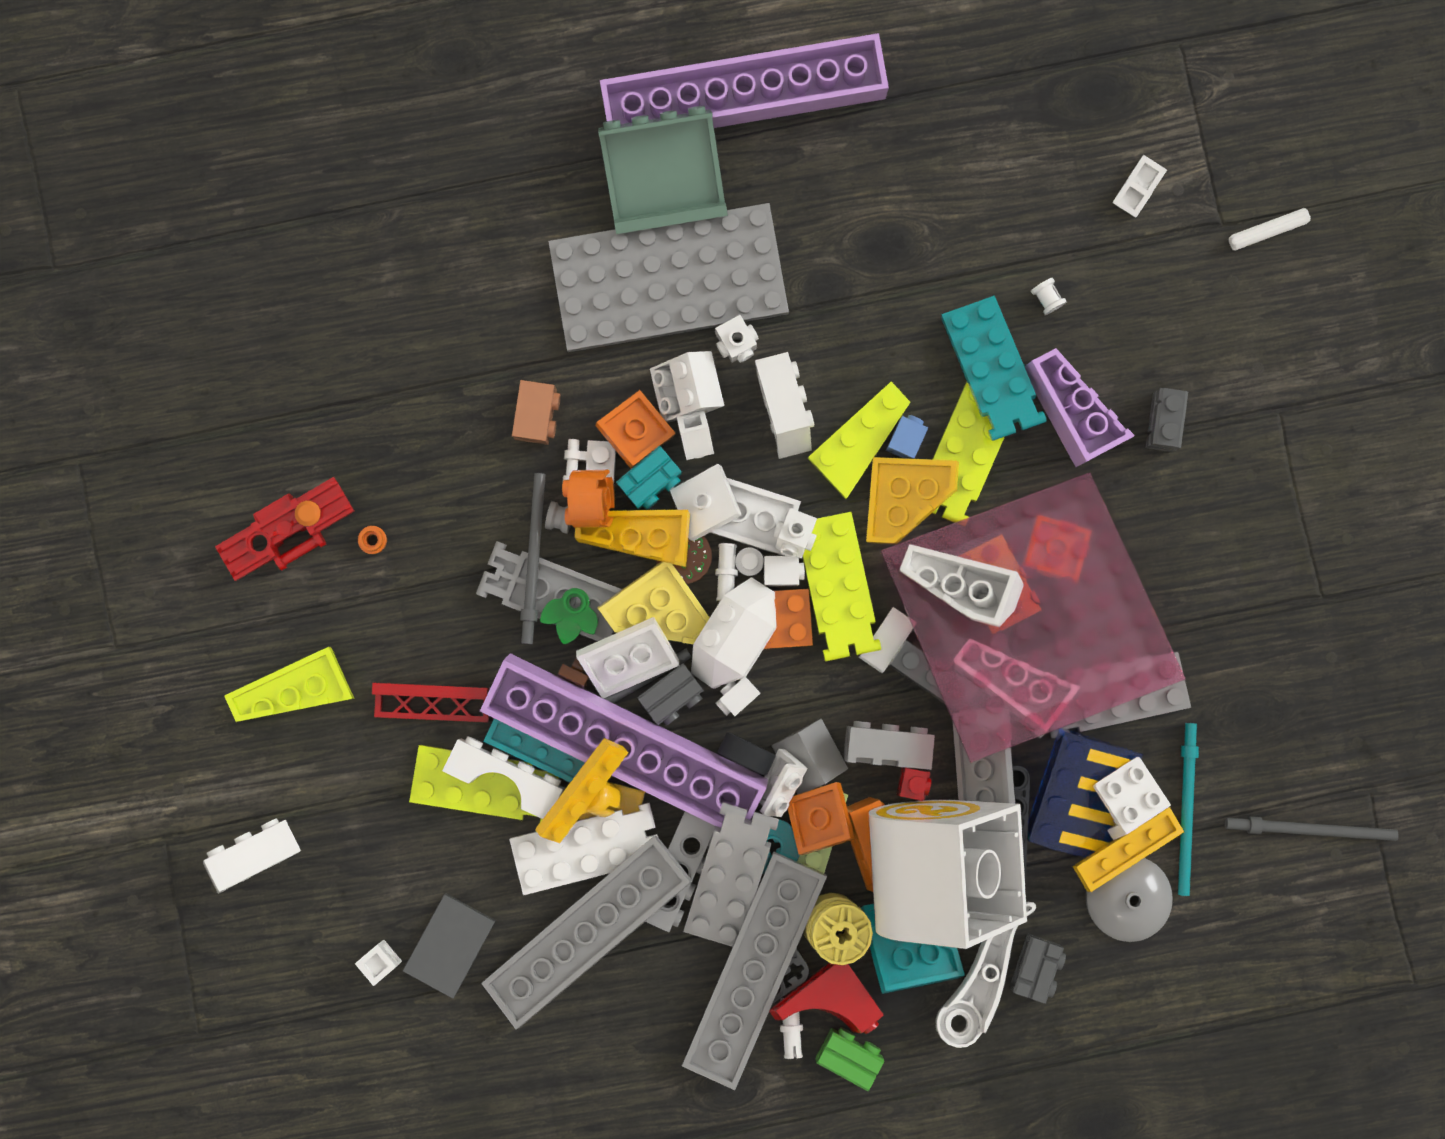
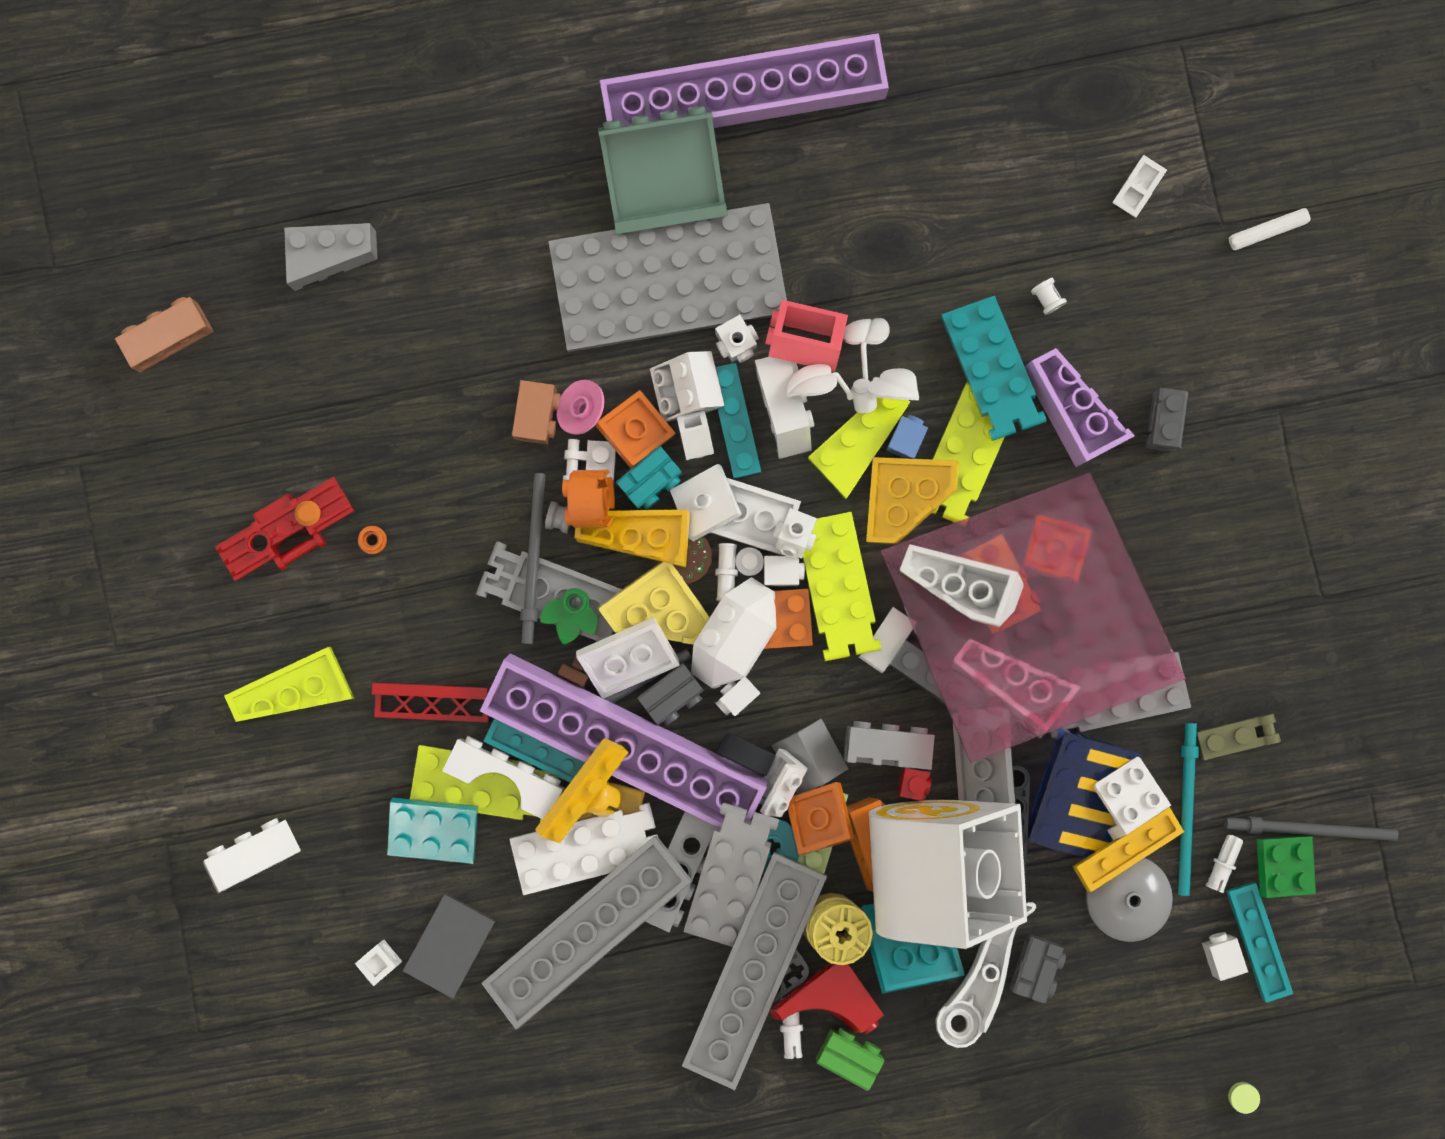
(163, 334): none -> nougat brick
(326, 250): none -> light grey wedge
(432, 830): none -> plate
(580, 407): none -> bright pink dish
(736, 424): none -> teal plate
(802, 349): none -> coral window
(892, 383): none -> white plant
(1224, 863): none -> white axle
(1224, 956): none -> white brick
(1236, 737): none -> olive plate
(1244, 1097): none -> yellowish green tile
(1259, 942): none -> teal plate
(1286, 866): none -> green plate

